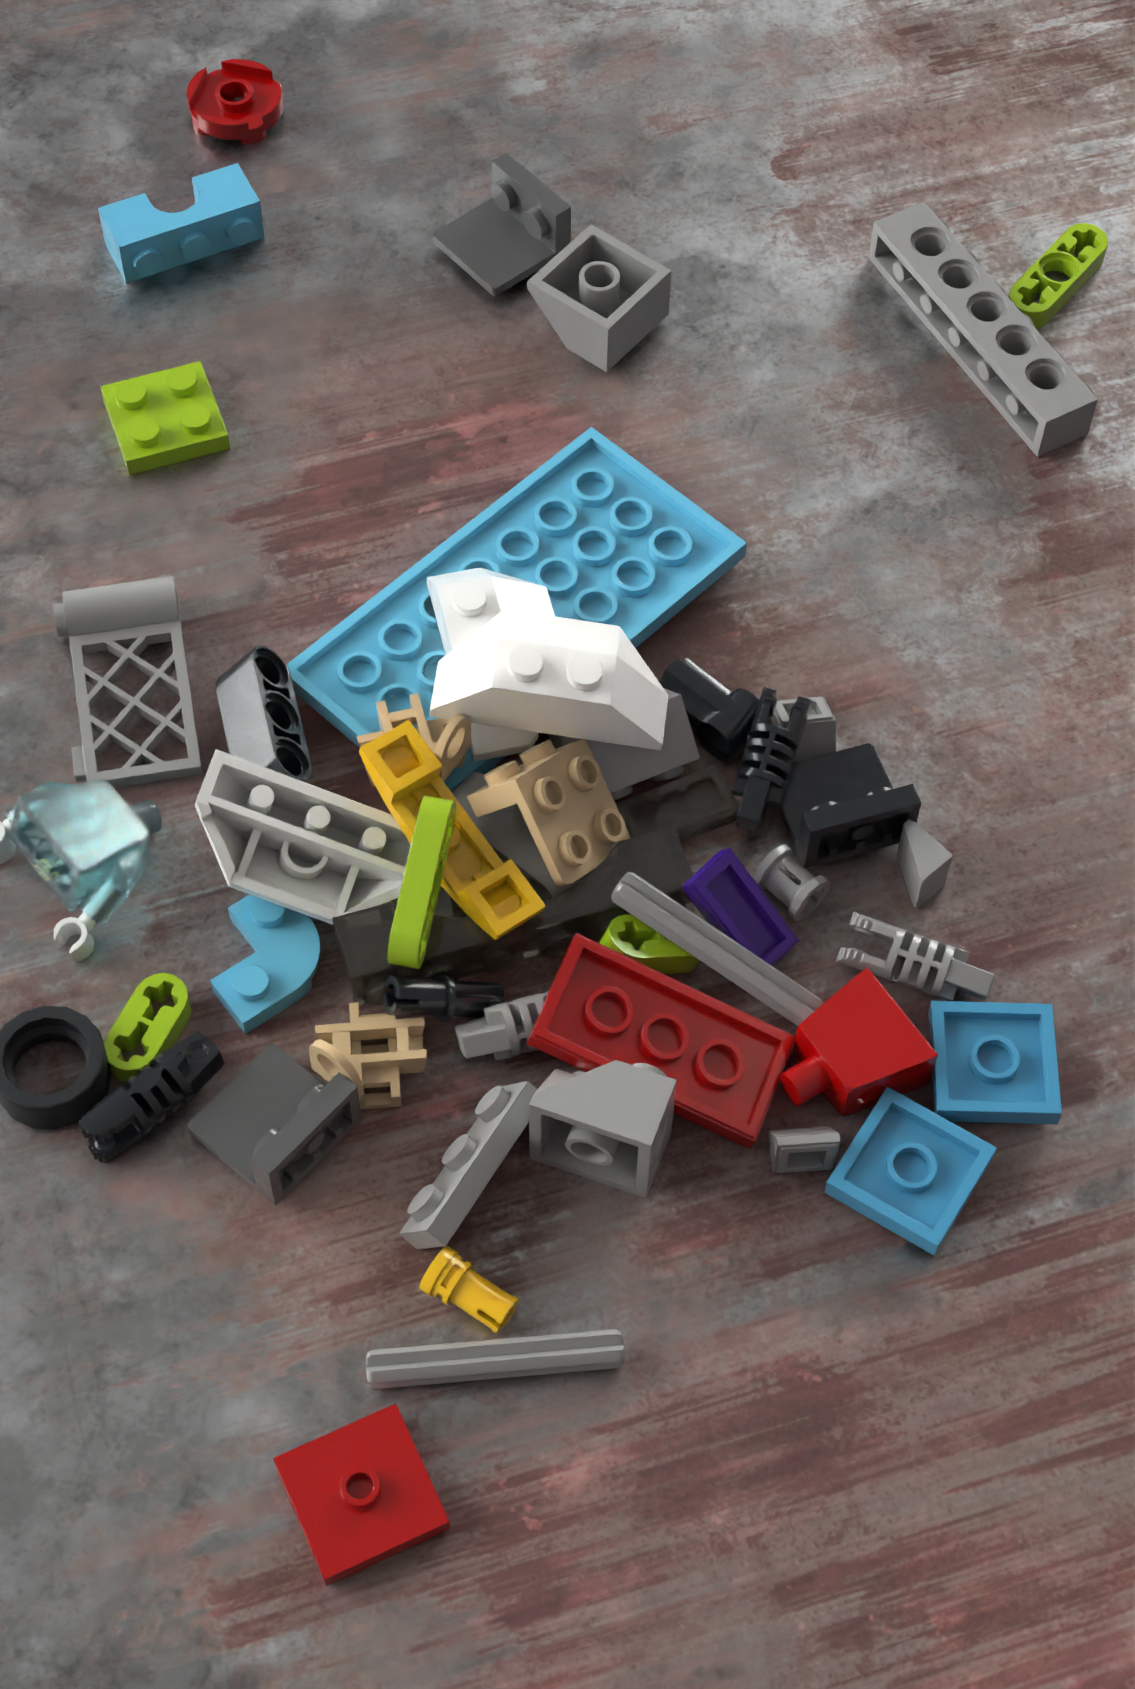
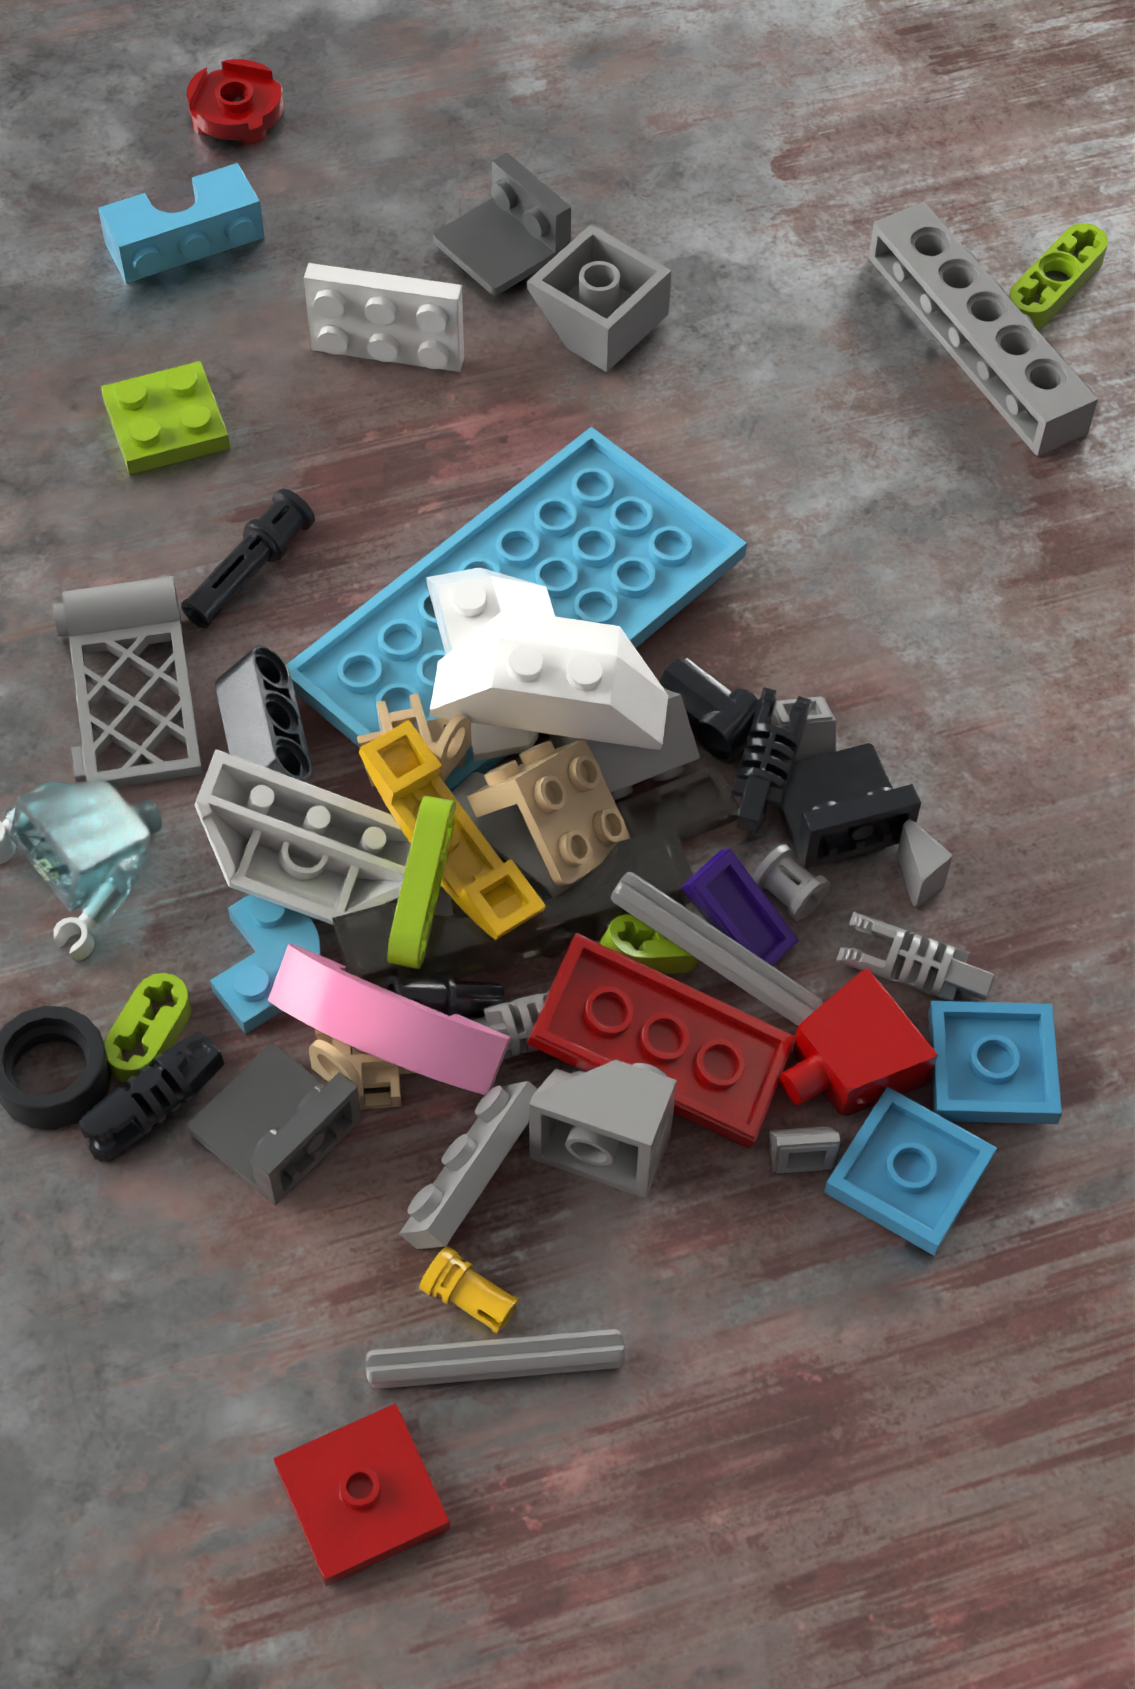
(262, 542): none -> black pin
(385, 317): none -> white plate
(387, 1023): none -> bright pink slope

